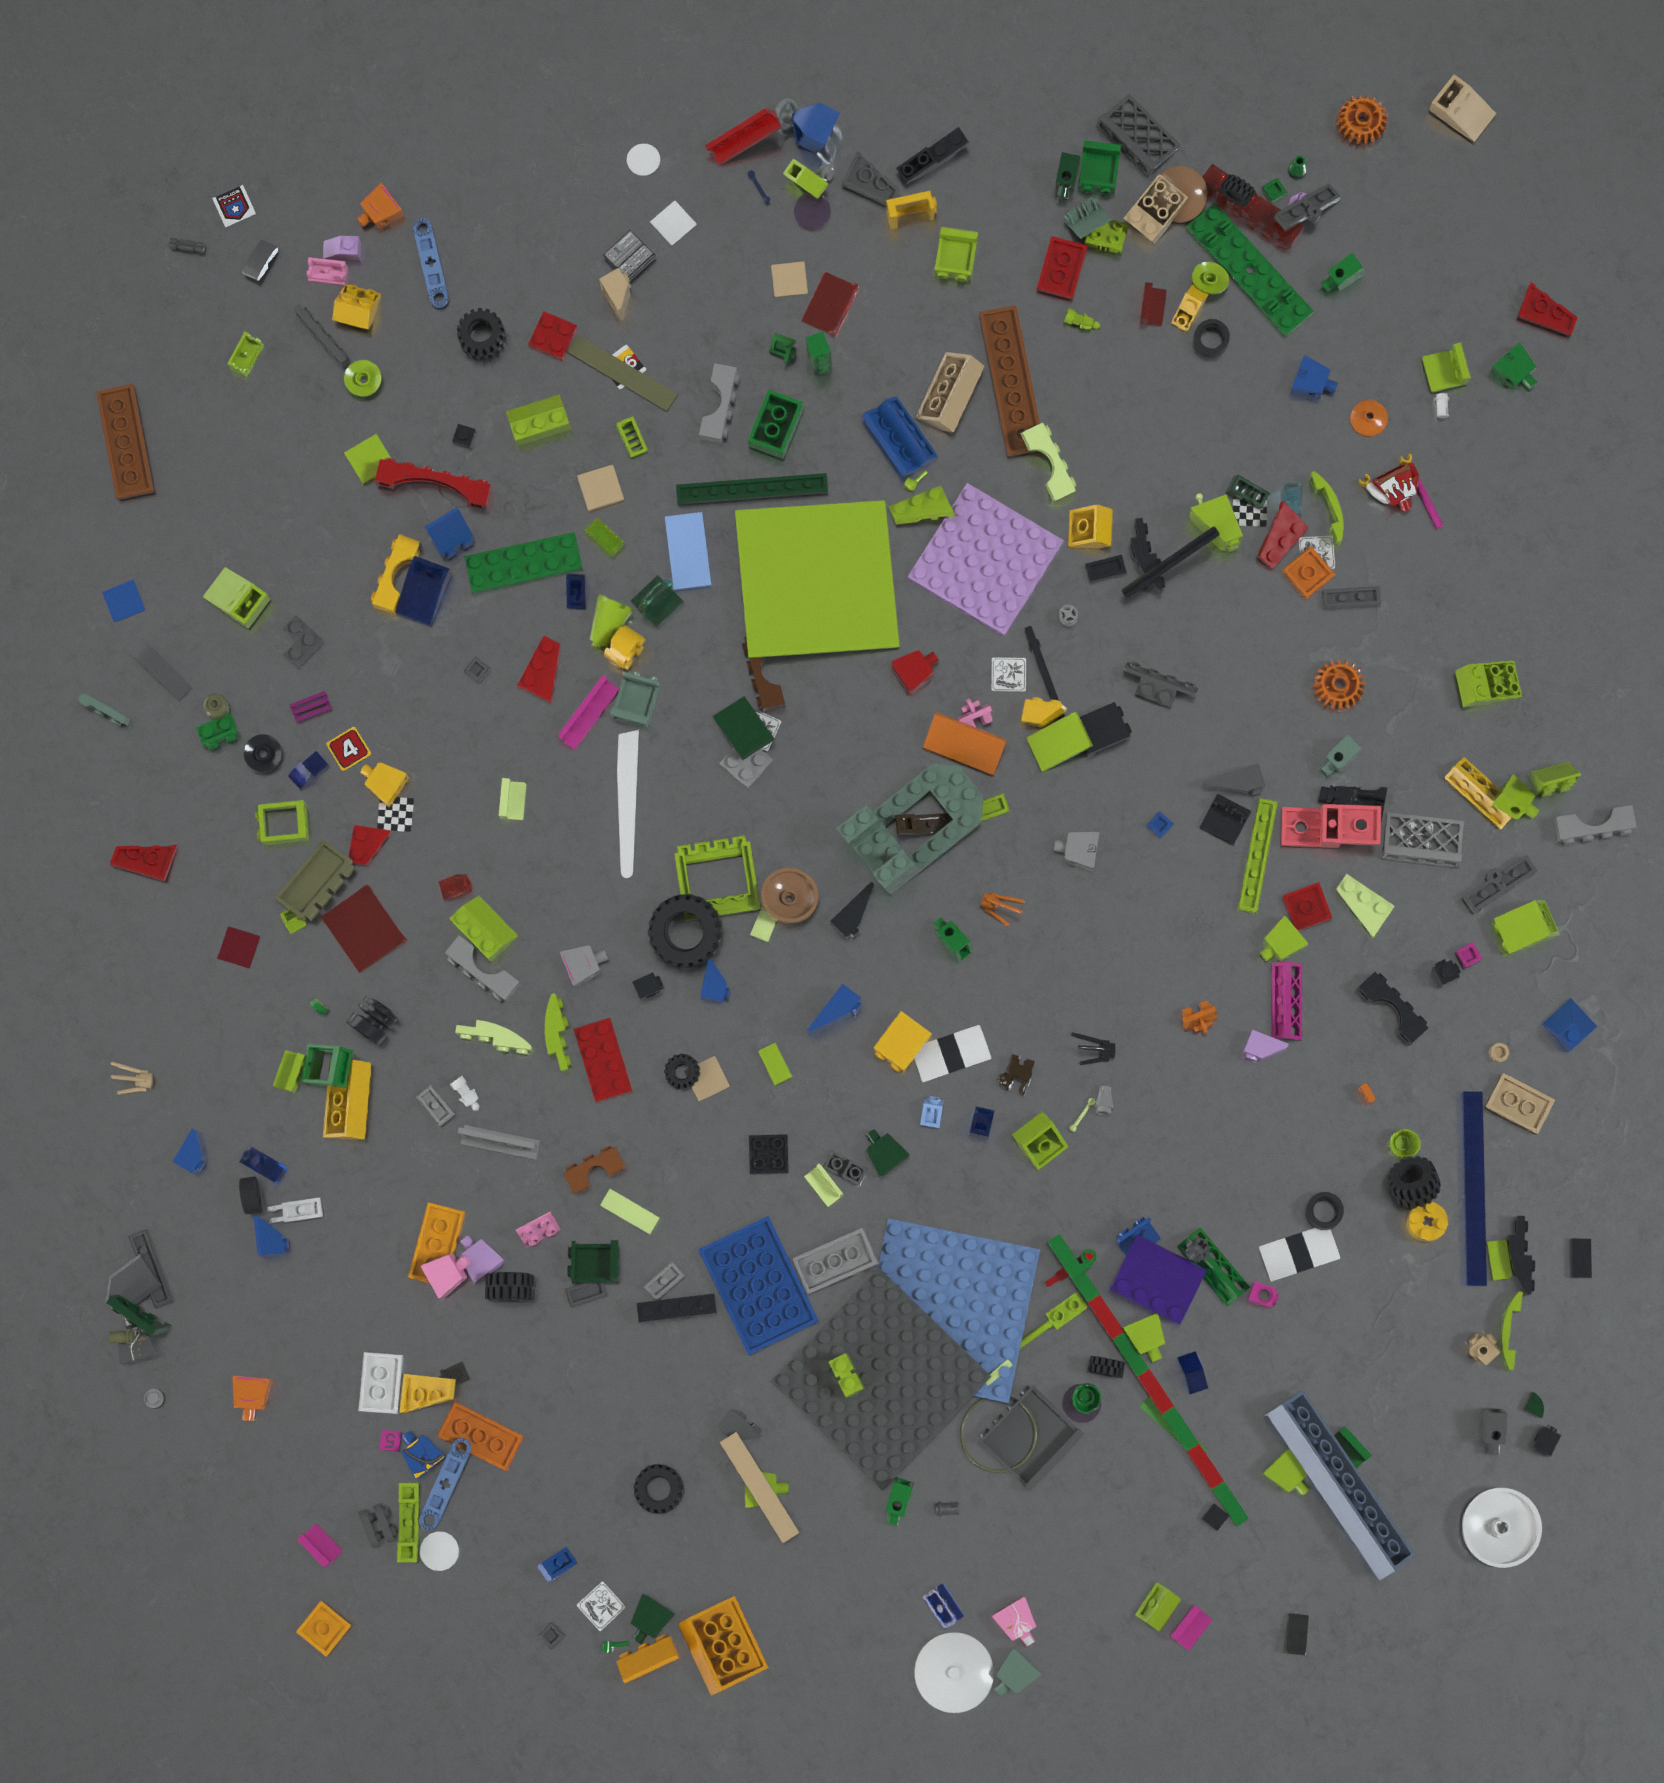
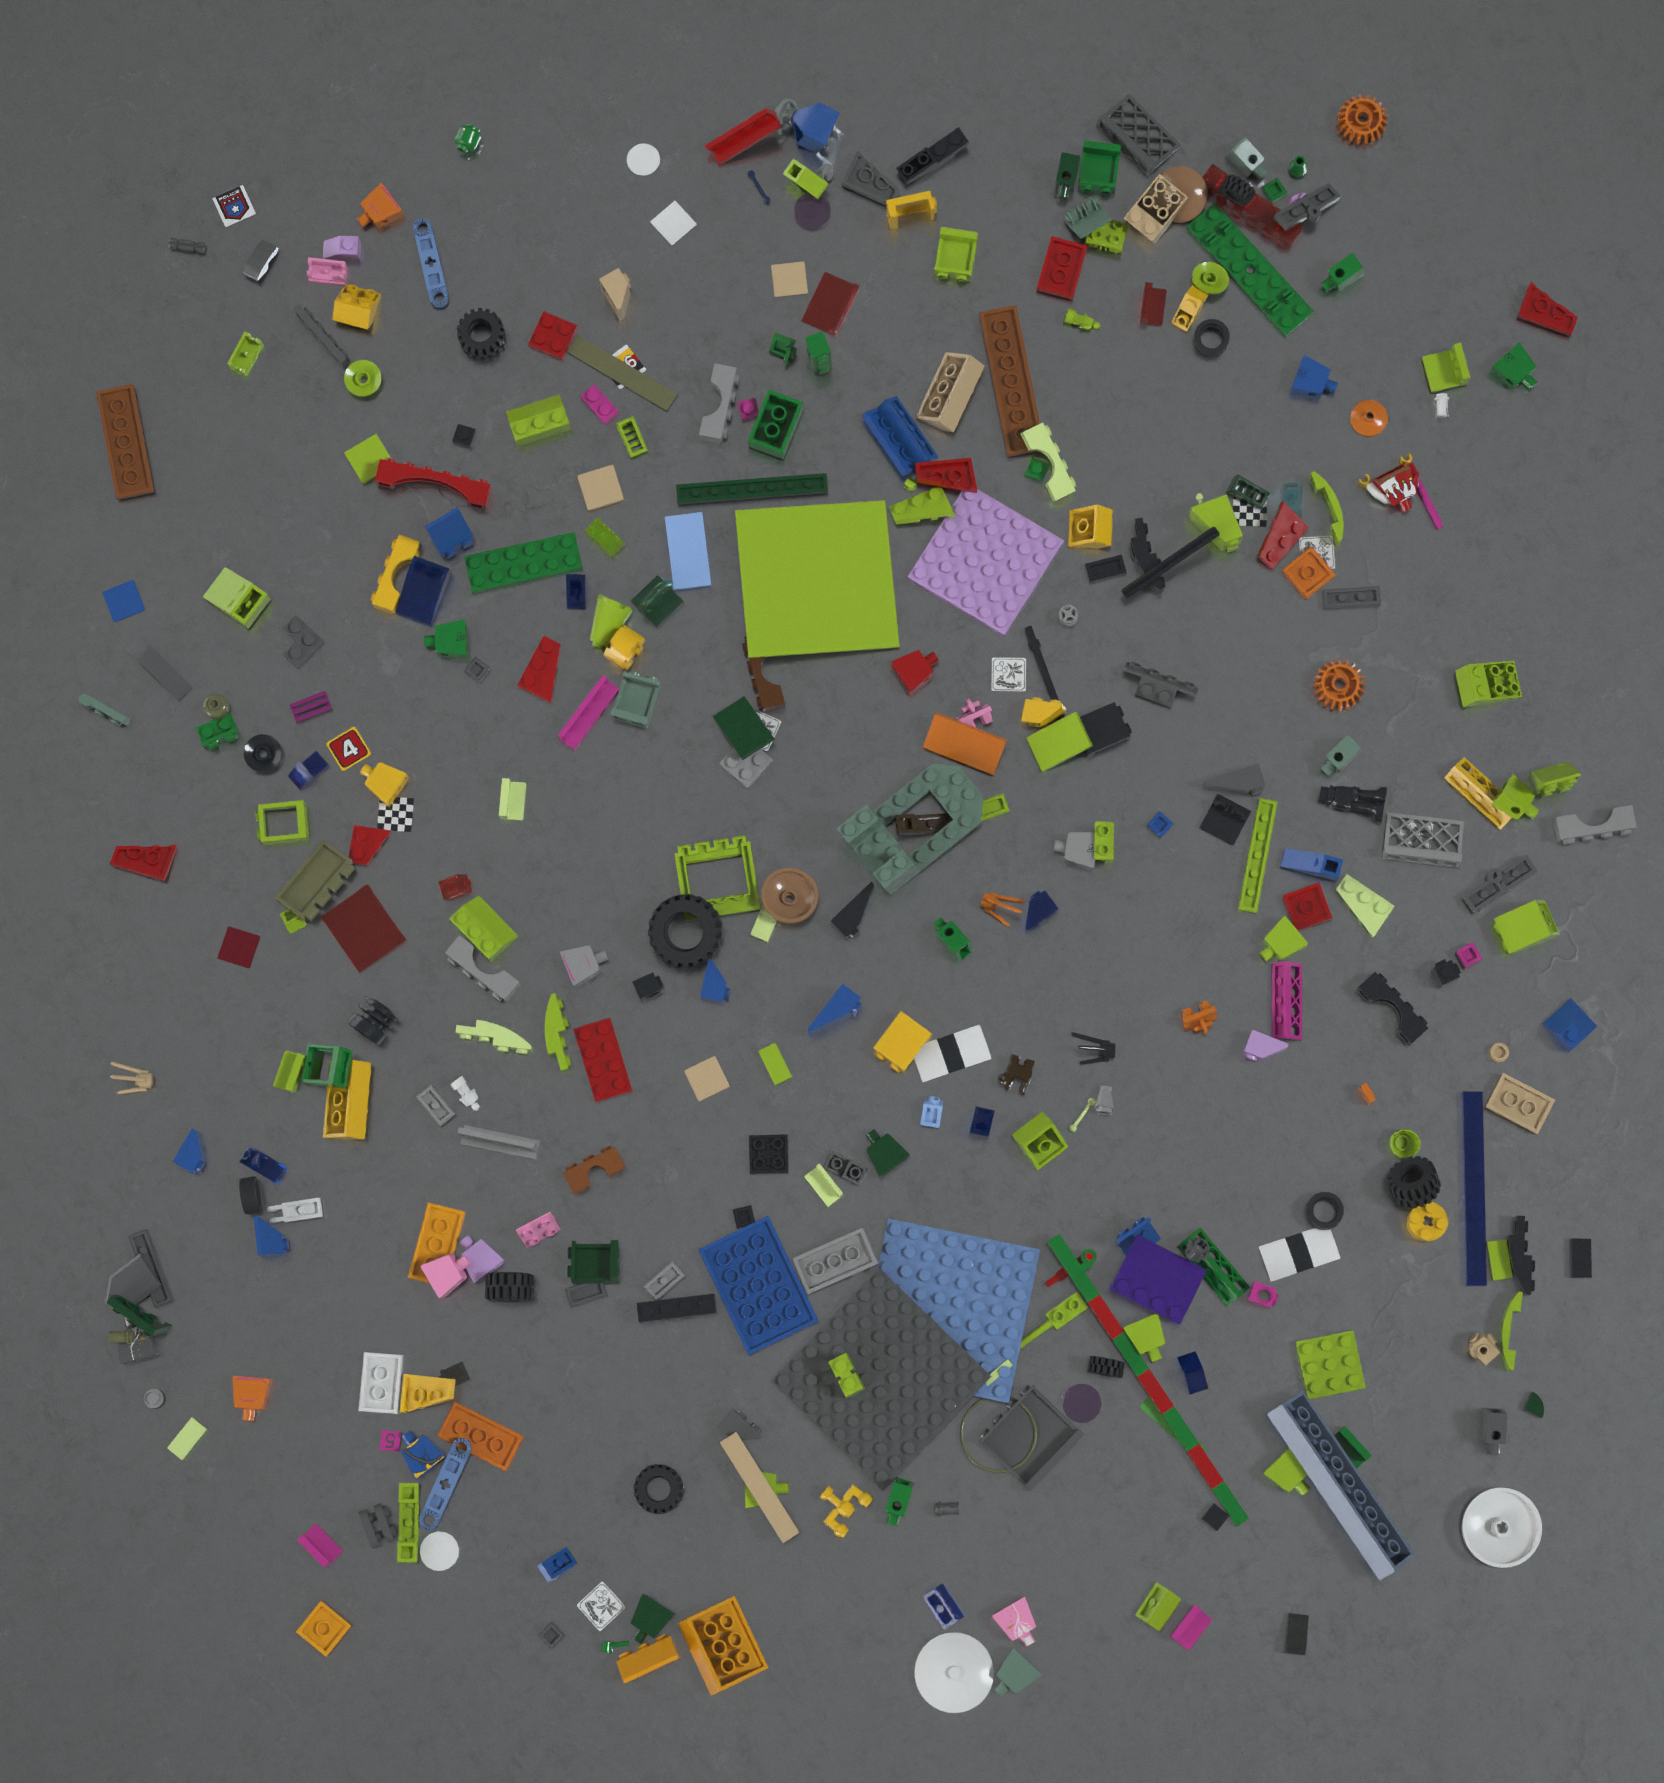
(187, 1438): none -> yellowish green tile
(318, 1006): green tile -> none
(449, 640): none -> green torso
(467, 138): none -> green head
(599, 404): none -> dark pink plate
(627, 797): white sticker -> none
(629, 255): light grey tile -> none
(630, 1211): yellowish green tile -> none
(690, 1079): black tyre -> none
(743, 1216): none -> black tile
(748, 409): none -> dark pink plate
(844, 1507): none -> yellow piece
(951, 474): none -> red wing
(1037, 469): none -> green plate
(1039, 910): none -> clear blue slope
(1086, 1398): green hair -> none
(1104, 842): none -> lime bracket
(1241, 157): none -> sand green torso
(1312, 863): none -> blue slope
(1330, 1365): none -> lime plate
(1331, 826): coral bracket -> none
(1462, 108): tan slope -> none
(1546, 1440): black brick -> none

